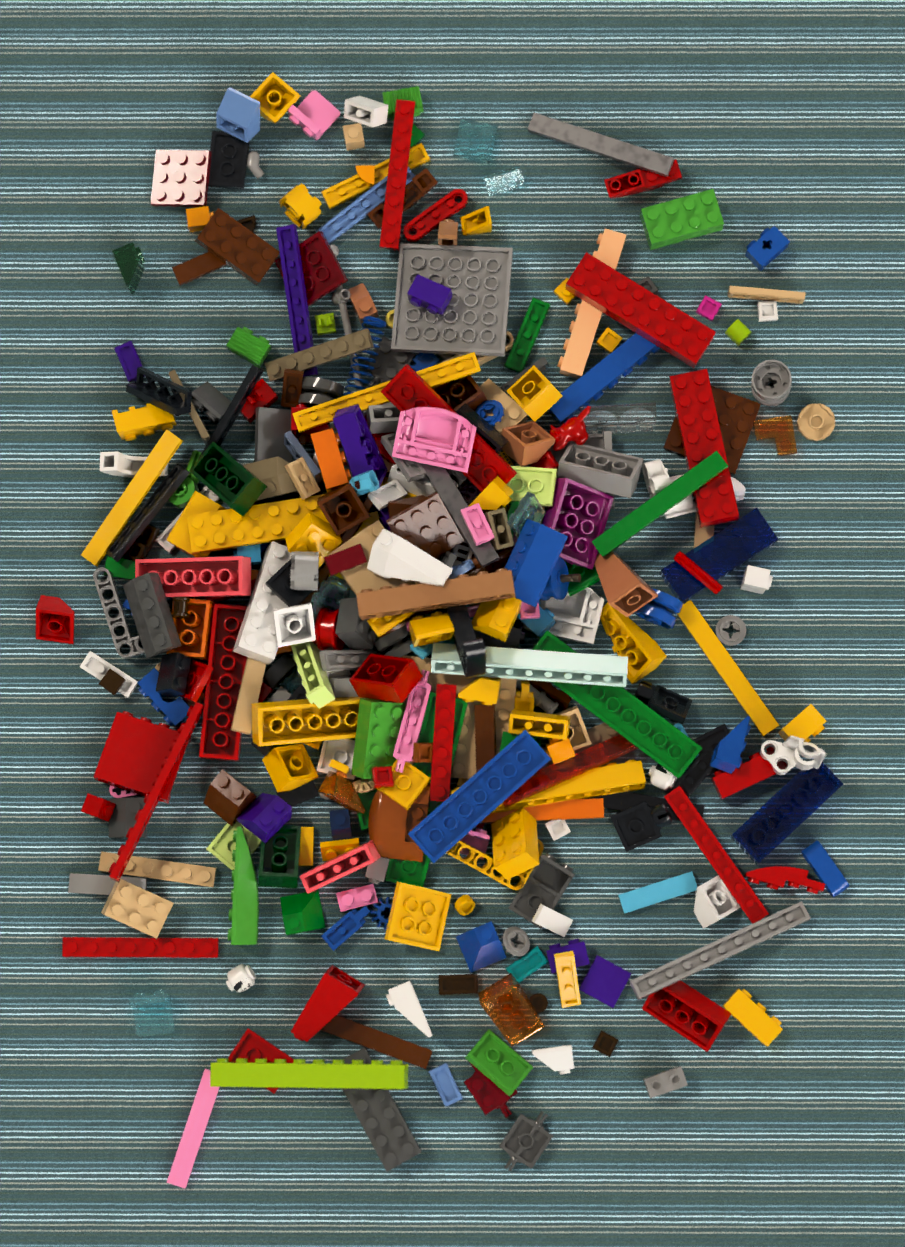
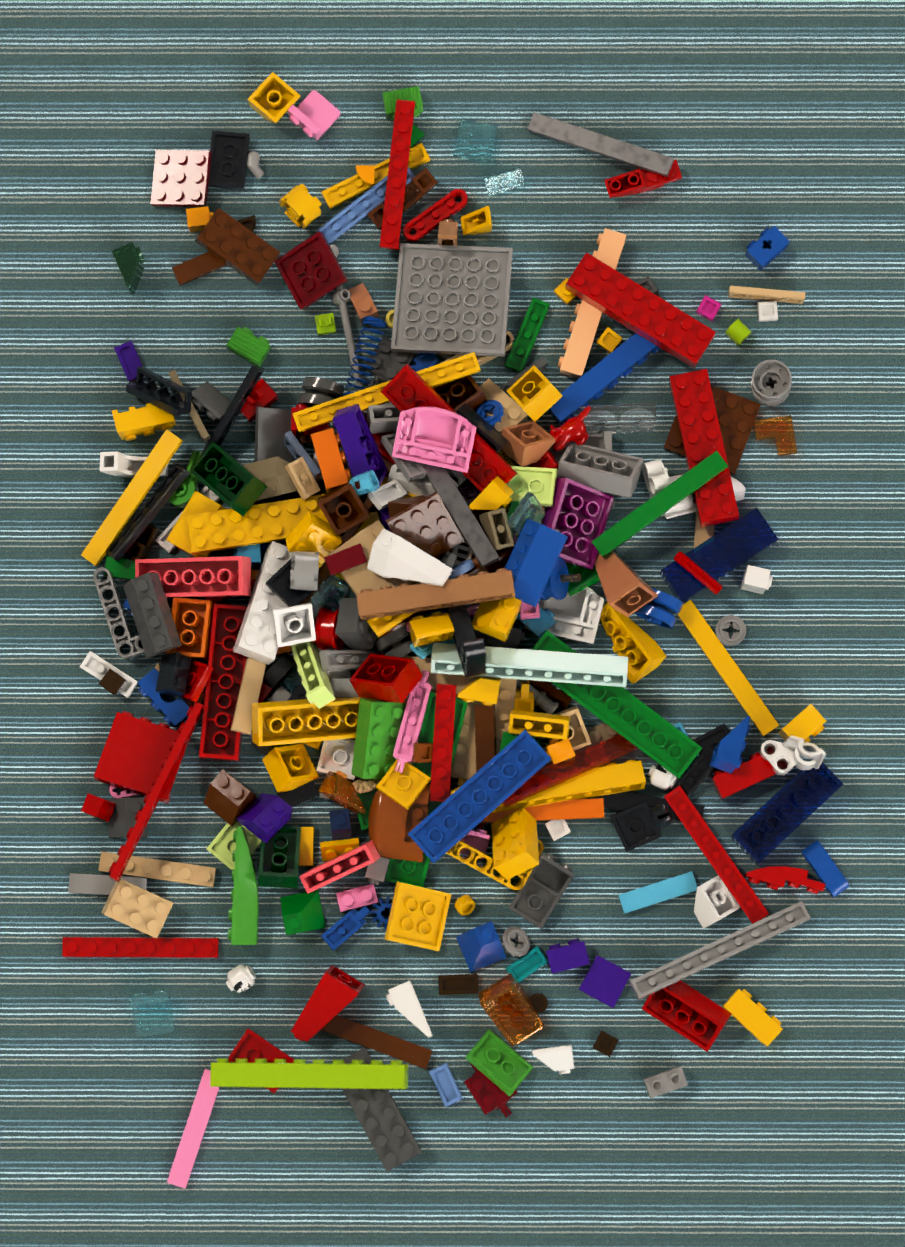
(54, 620): red slope -> none
(180, 607): dark brown bush -> none
(239, 115): medium blue slope -> none
(292, 387): reddish brown plate -> none
(295, 290): dark purple plate -> none
(320, 354): dark tan plate -> none
(339, 766): yellow tile -> none
(353, 136): tan brick -> none
(366, 111): white brick -> none
(382, 777): red tile -> none
(429, 295): dark purple brick -> none
(477, 524): bright pink plate -> none
(526, 1141): dark grey plate -> none
(552, 920): white tile -> none
(567, 979): yellow tile -> none
(664, 701): black plate -> none
(681, 219): bright green brick -> none
(816, 422): tan tile -> none

